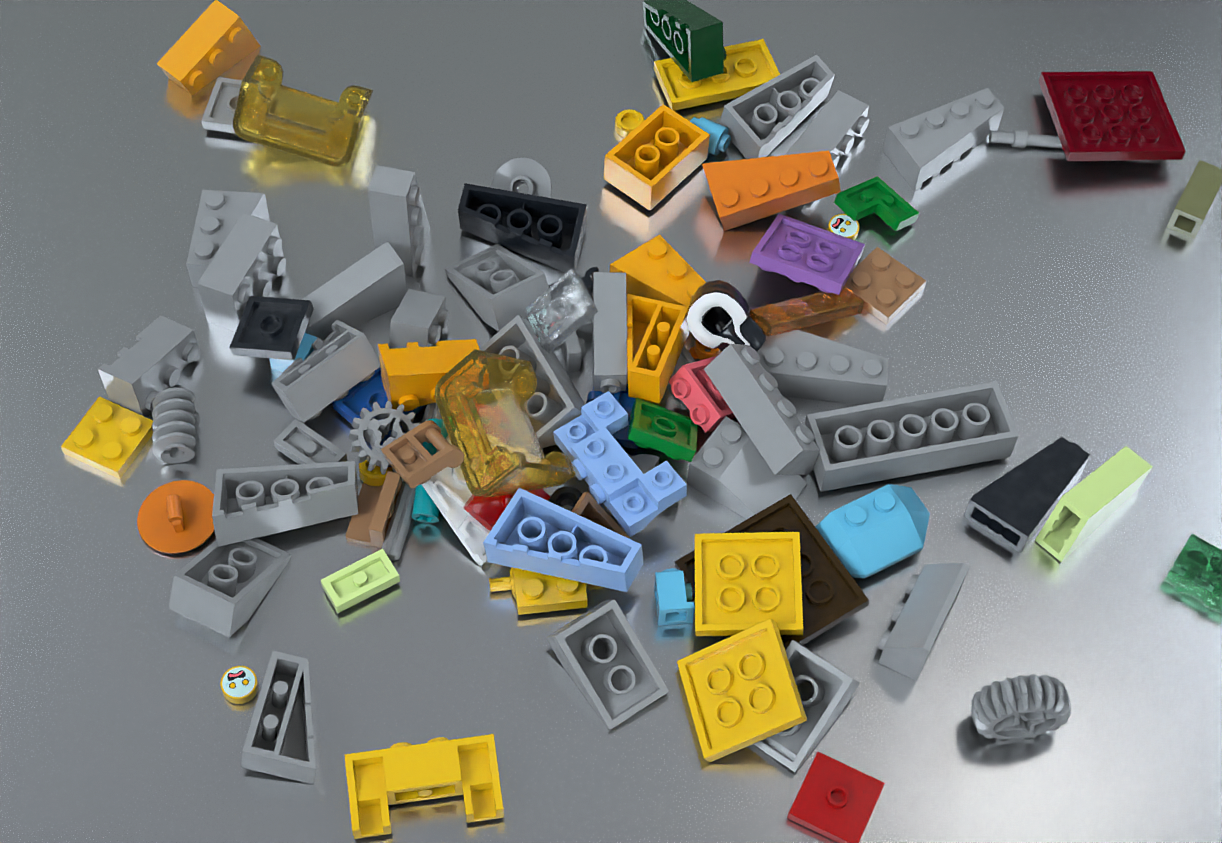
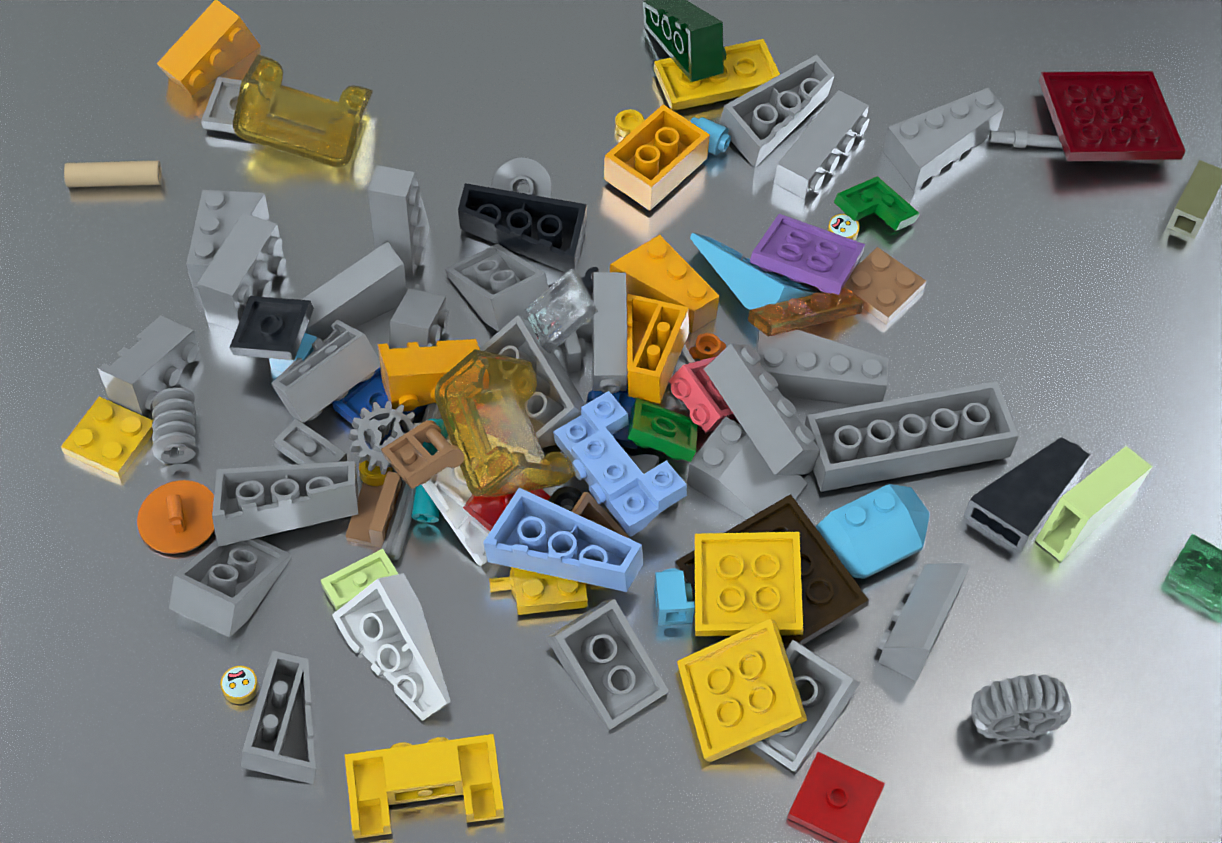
(113, 173): none -> tan piece
(392, 633): none -> white wedge
(713, 308): piece -> none
(747, 281): none -> medium azure wedge
(769, 185): orange wedge -> none

